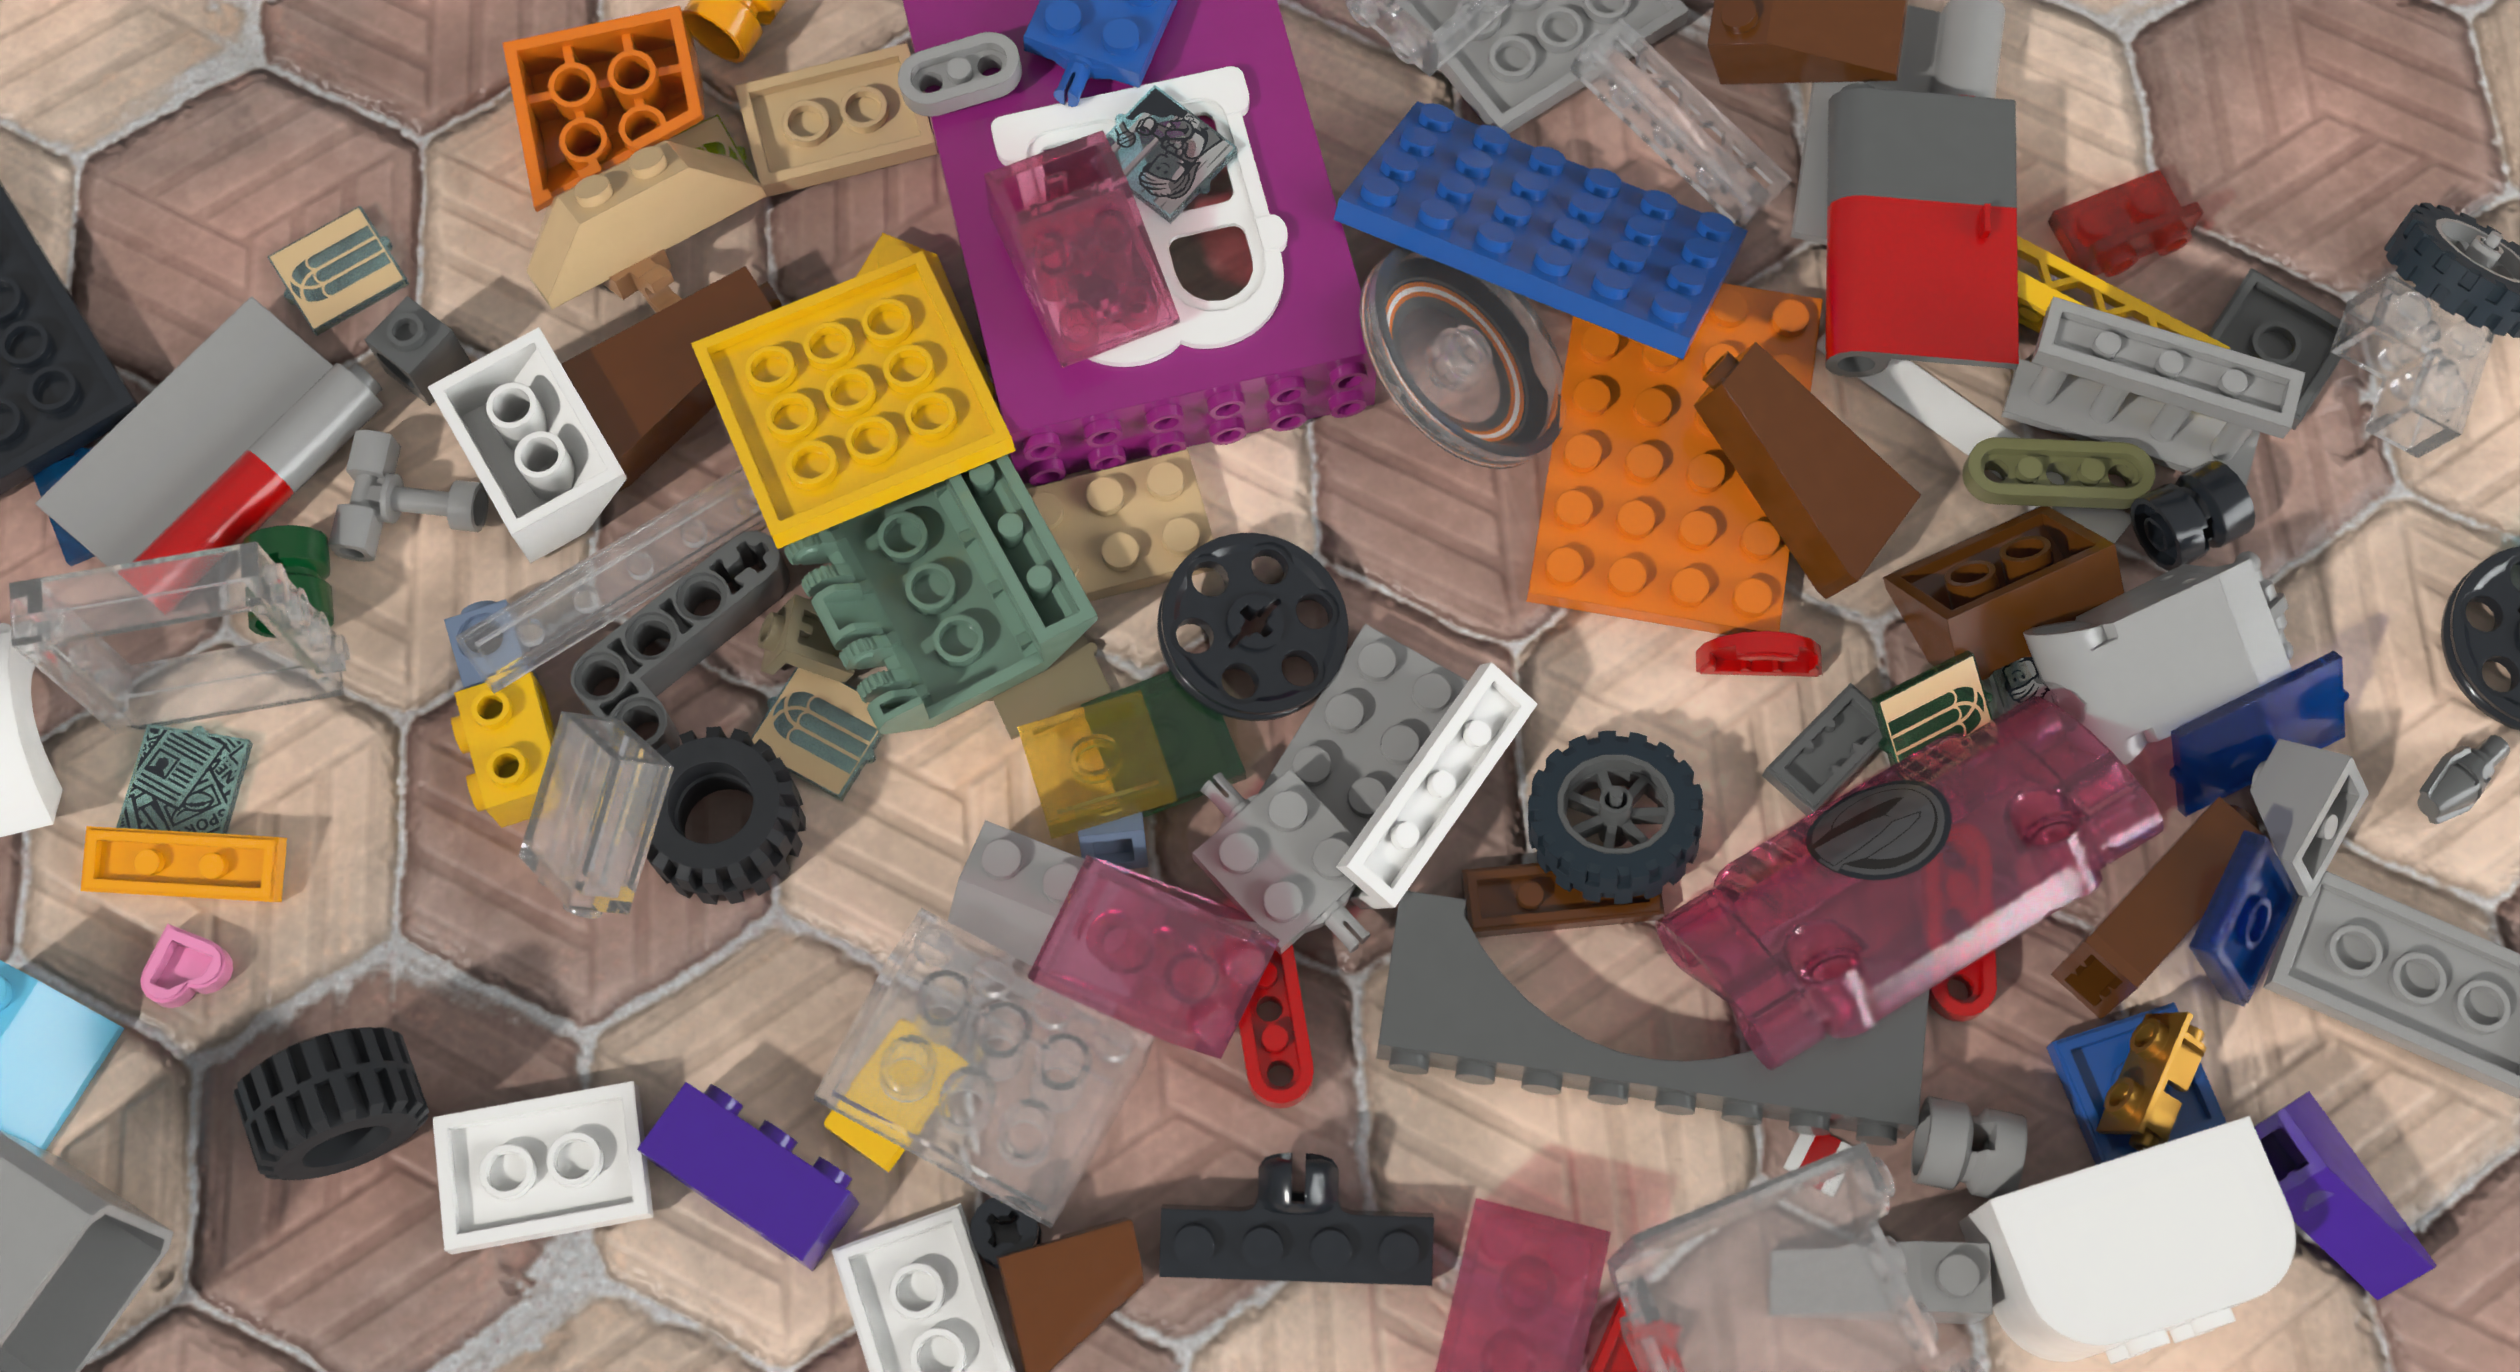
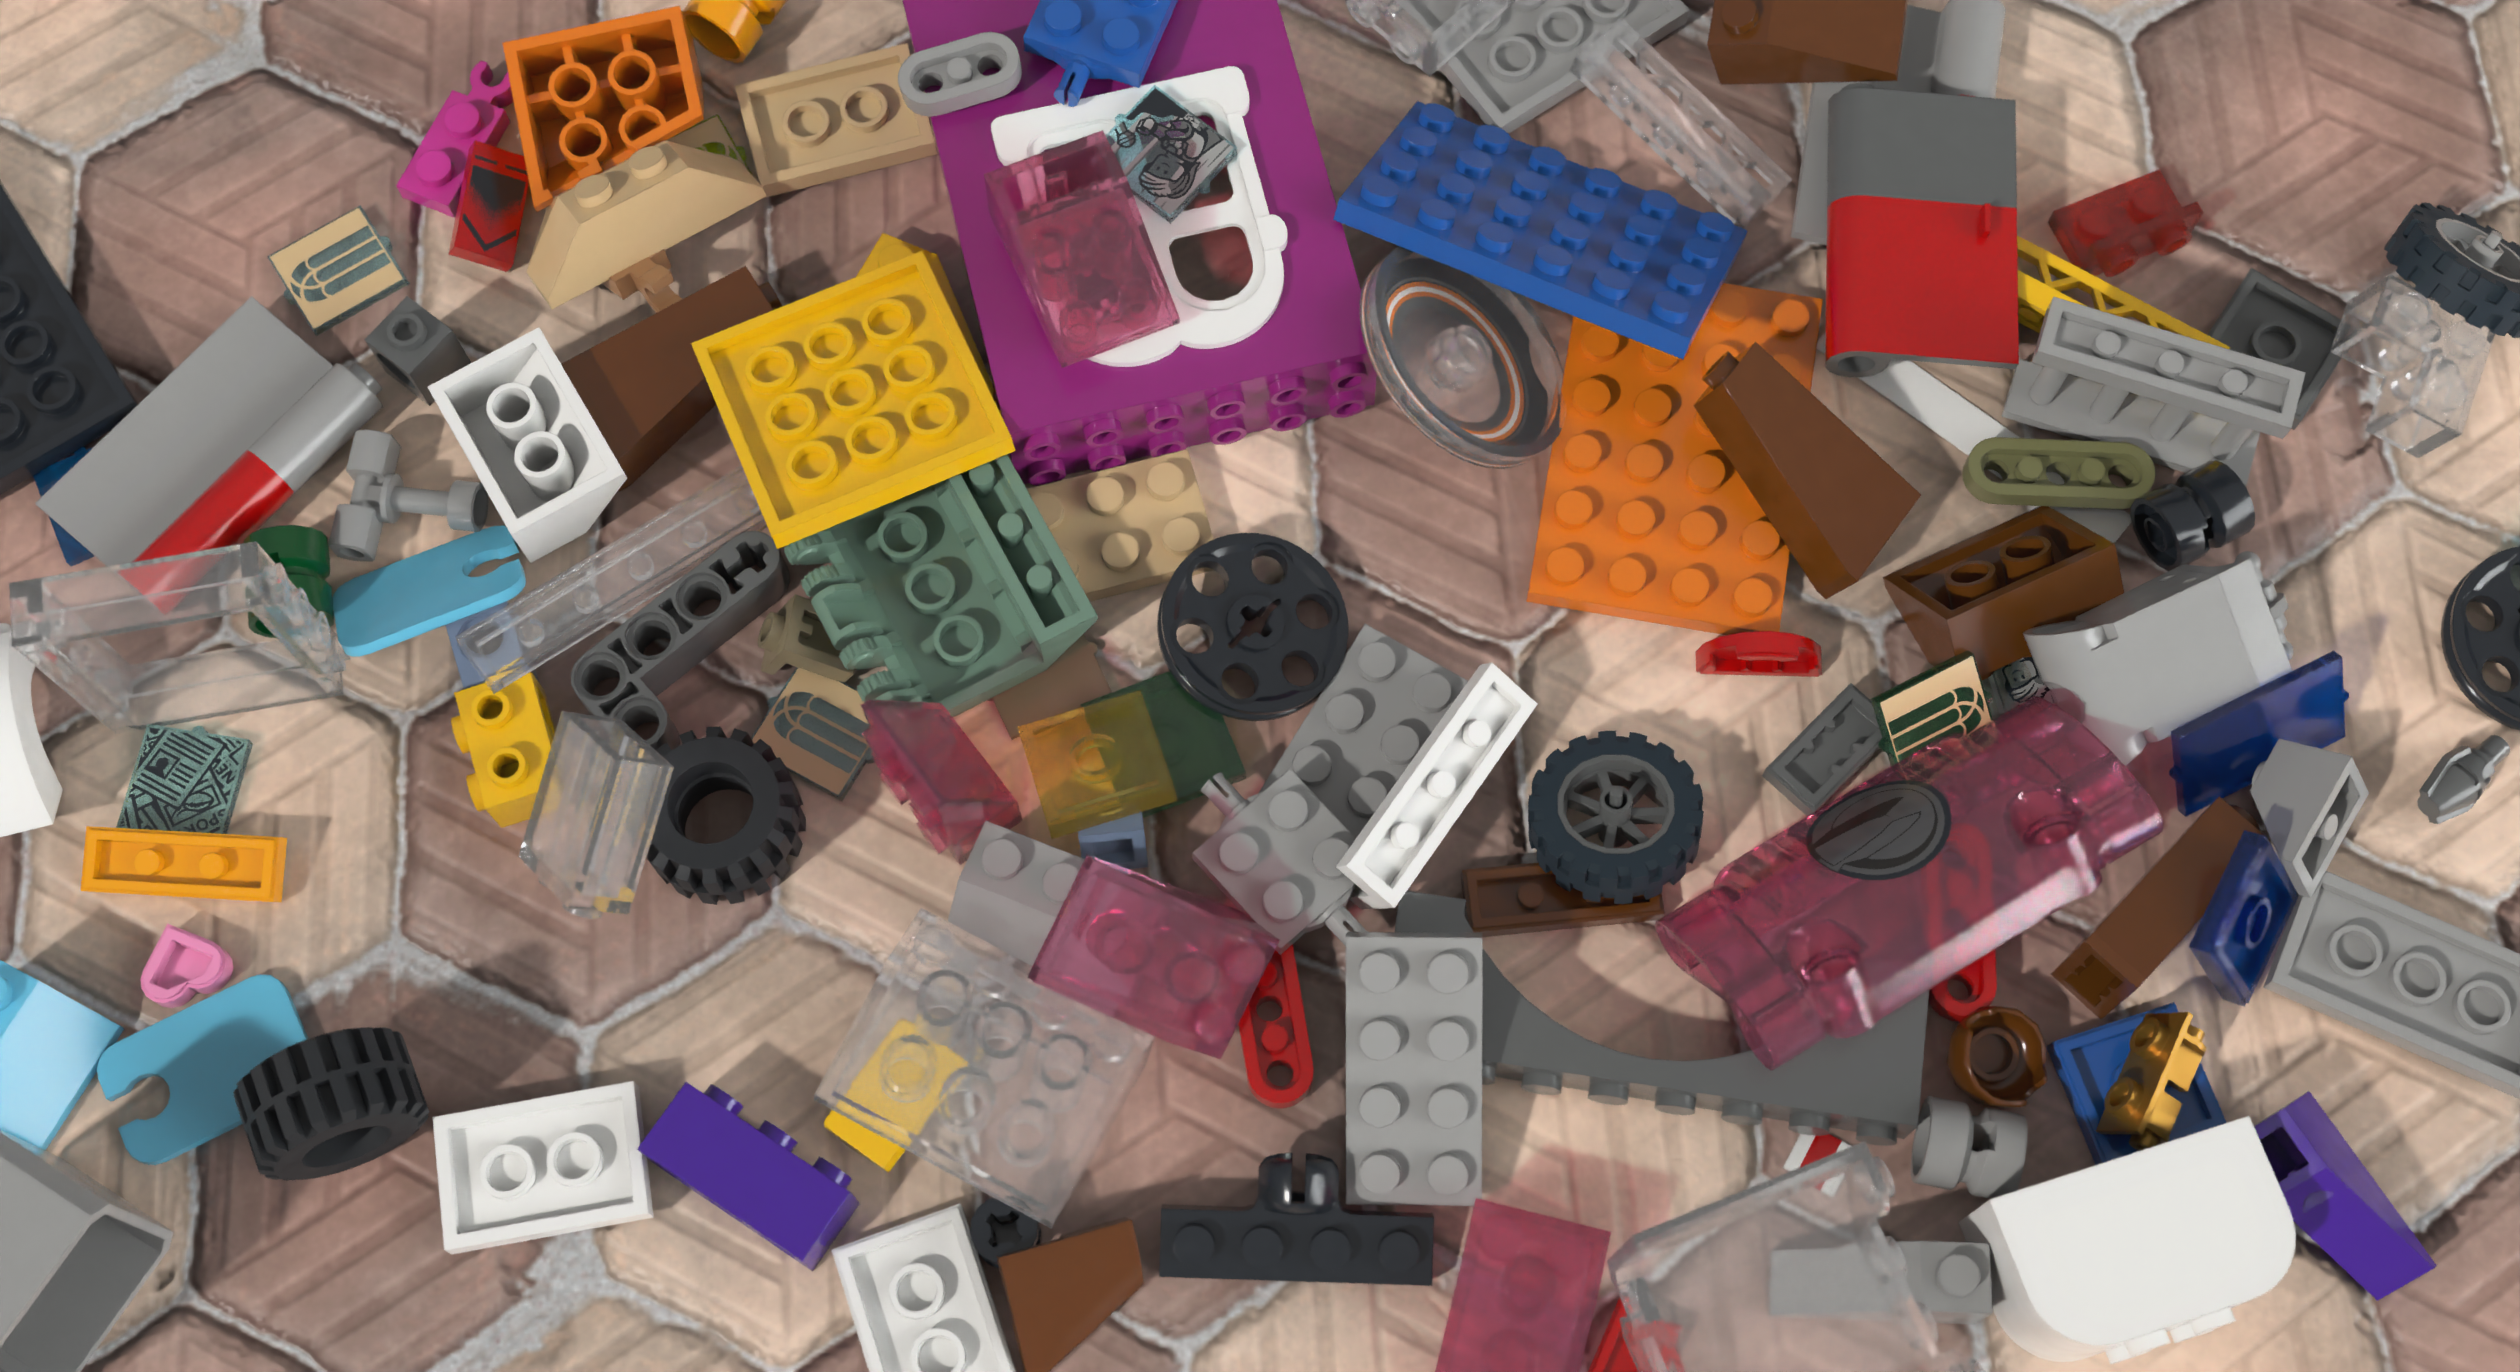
(202, 1060): none -> medium azure piece
(425, 591): none -> medium azure piece
(440, 161): none -> dark pink plate
(490, 207): none -> red tile
(940, 771): none -> clear pink slope
(1413, 1068): none -> light grey plate
(1998, 1057): none -> reddish brown hair

